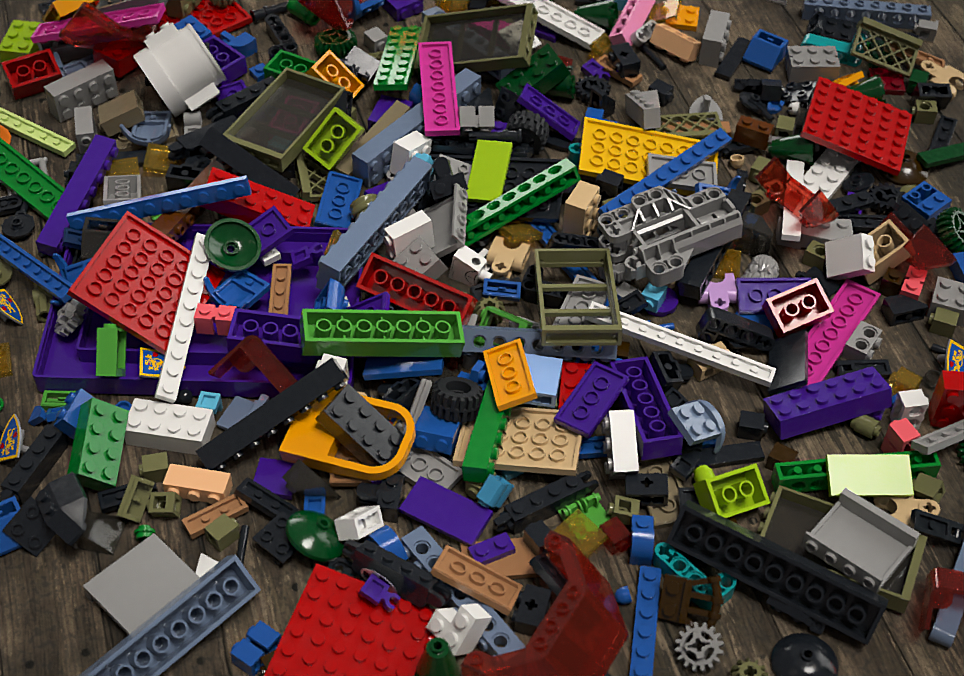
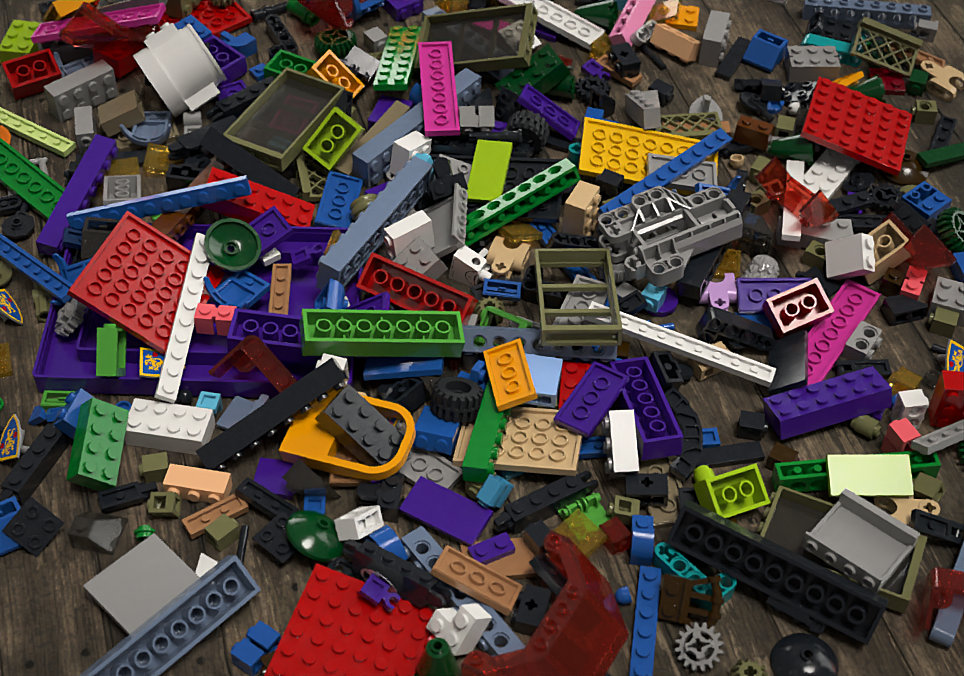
(64, 507): black wedge -> none
(135, 498): olive hinge -> none
(419, 400): light grey axle -> none
(699, 423): sand blue piece -> none
(933, 91): black brick -> none

